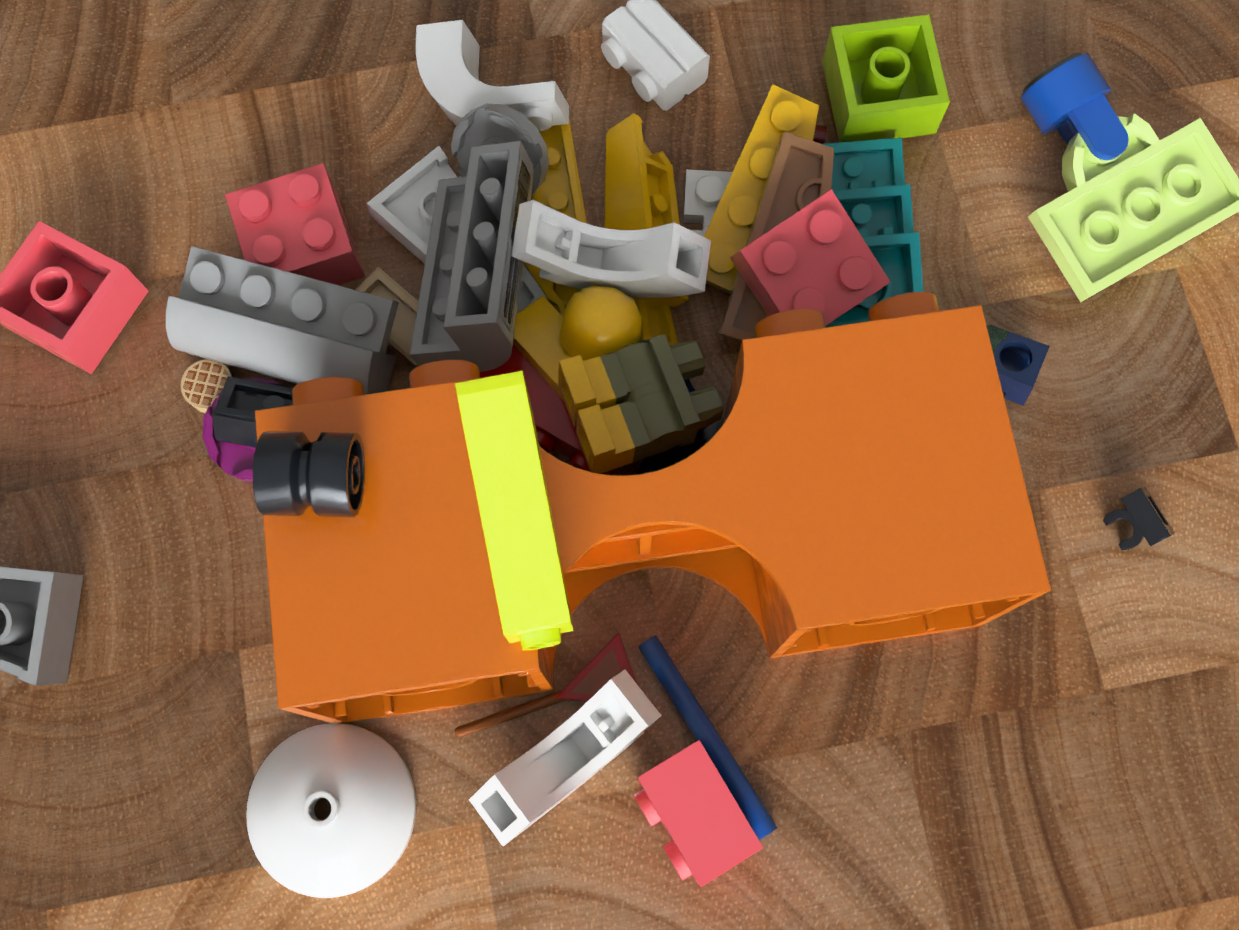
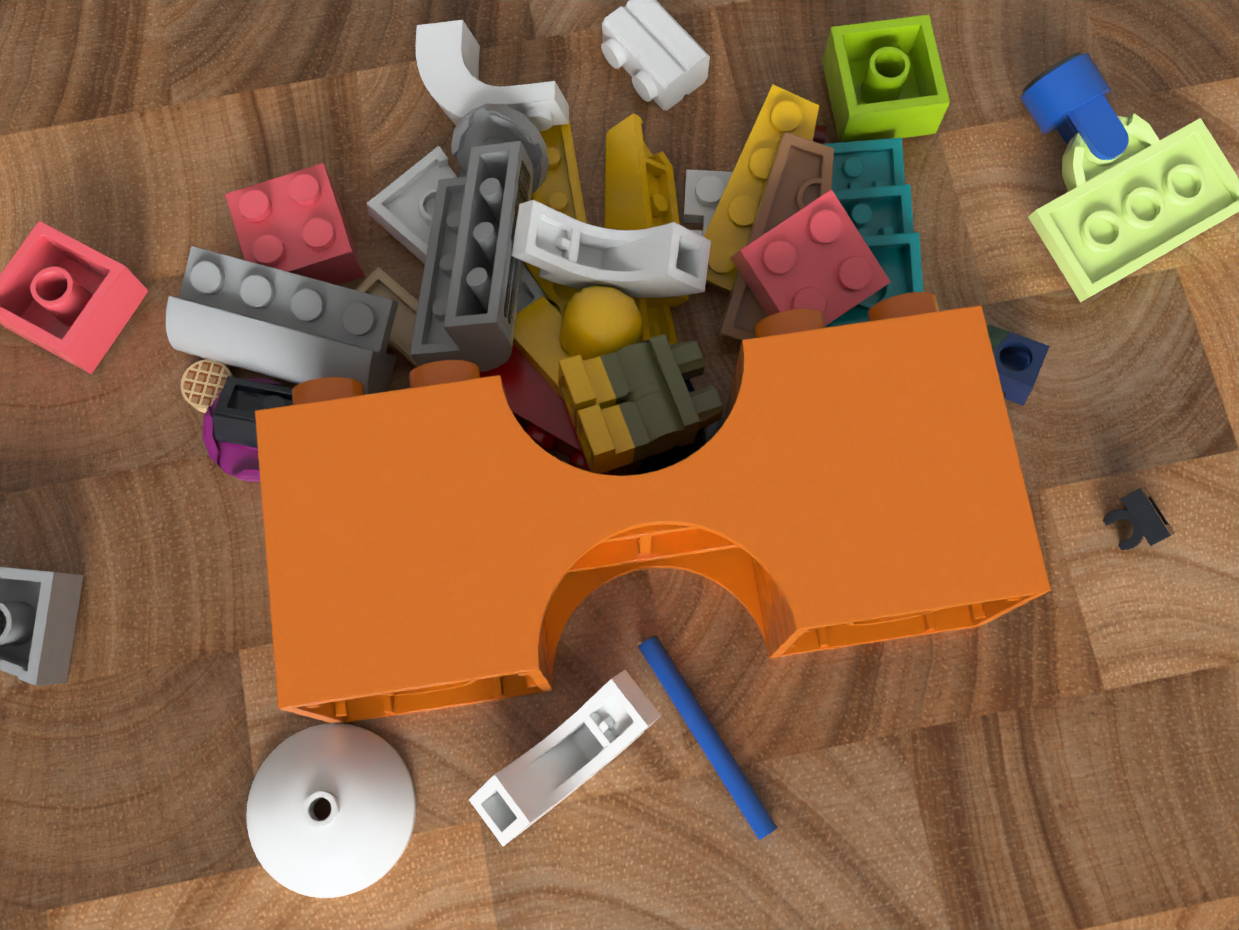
(302, 473): black wheel -> none
(515, 509): neon yellow slope -> none
(586, 684): dark orange piece -> none
(698, 814): coral brick -> none

